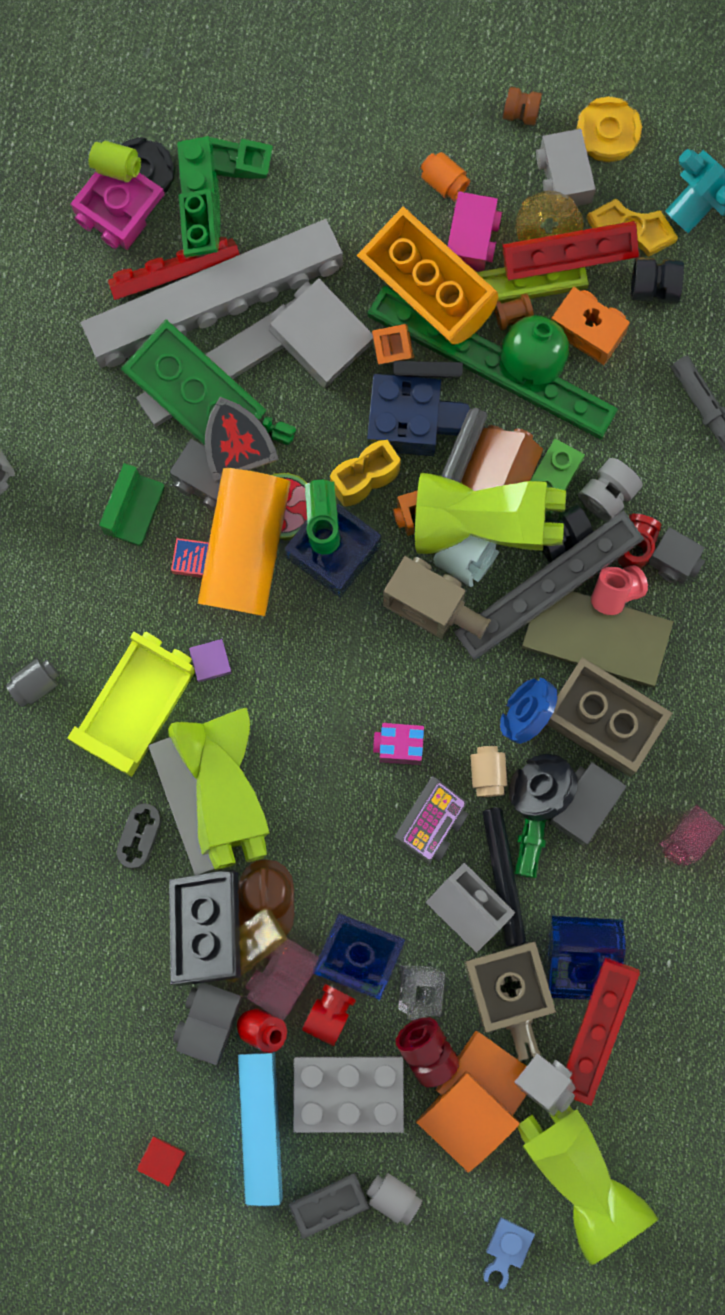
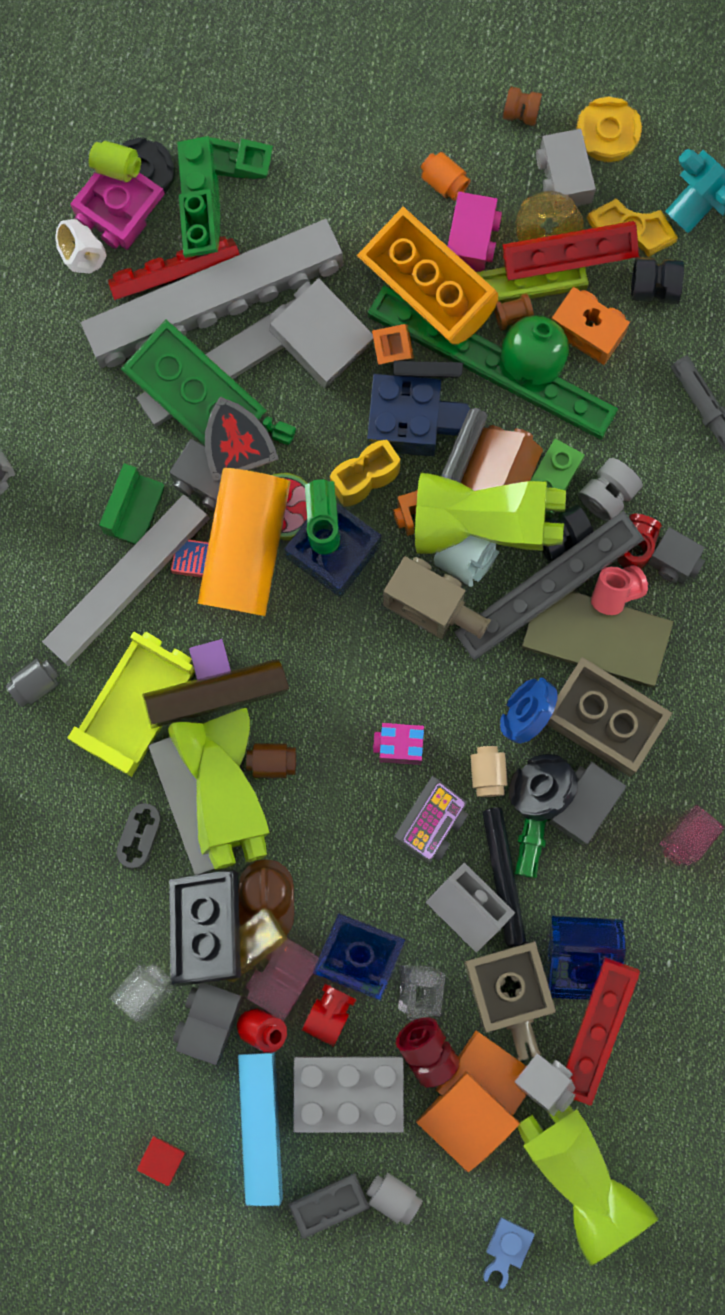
(79, 247): none -> white rock
(125, 580): none -> light grey tile
(143, 992): none -> clear brick
(215, 693): none -> dark brown brick
(271, 760): none -> reddish brown brick

